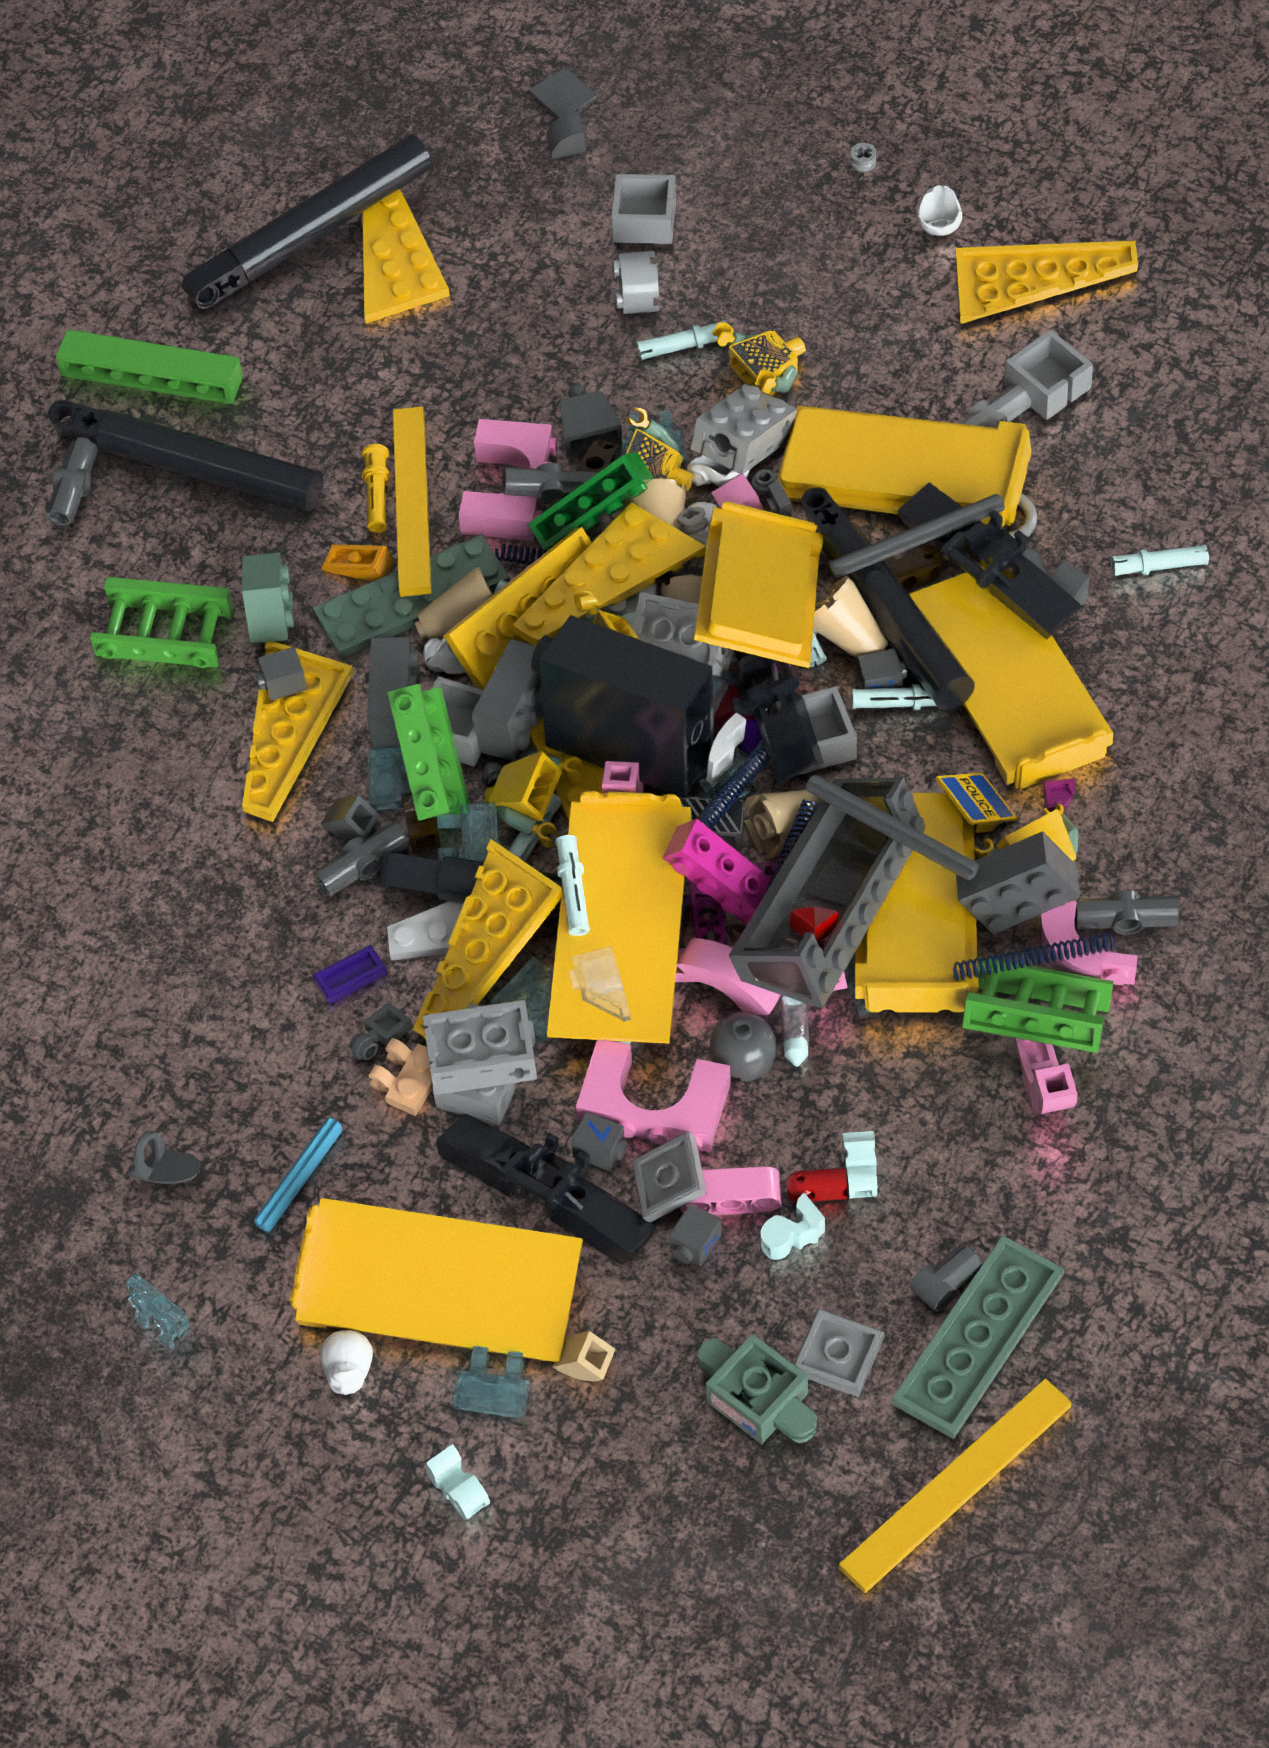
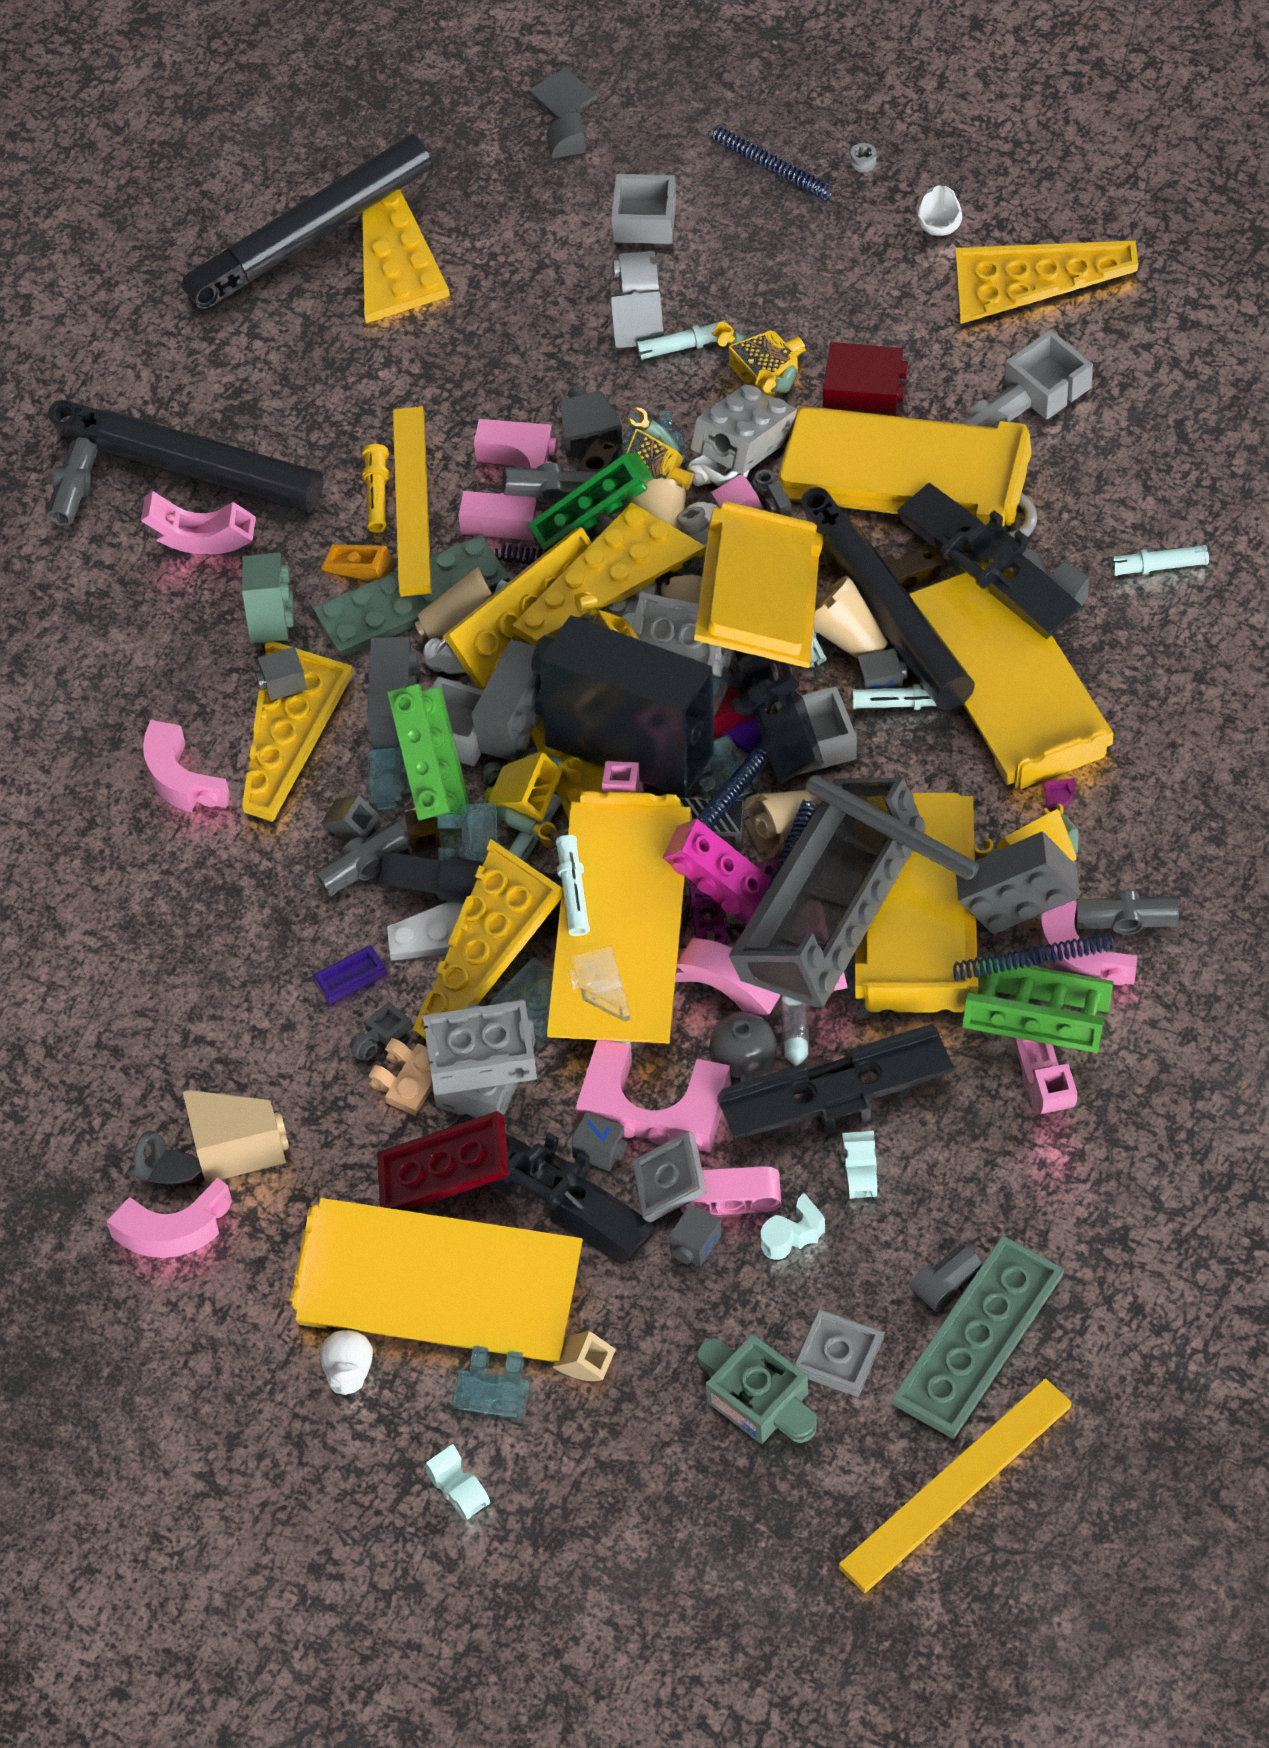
(149, 366): bright green brick -> none
(150, 1303): clear light blue plate -> none
(164, 597): bright green fence -> none
(172, 1233): none -> bright pink arch
(176, 785): none -> bright pink arch
(198, 532): none -> bright pink arch
(234, 1134): none -> tan slope
(298, 1174): medium azure axle -> none
(443, 1163): none -> dark red plate
(636, 317): none -> piece
(723, 747): white slope -> none
(770, 162): none -> dark blue piece
(814, 920): red slope -> none
(818, 1184): red piece -> none
(835, 1087): none -> black piece
(864, 378): none -> dark red brick
(916, 536): dark grey axle -> none
(976, 800): piece -> none

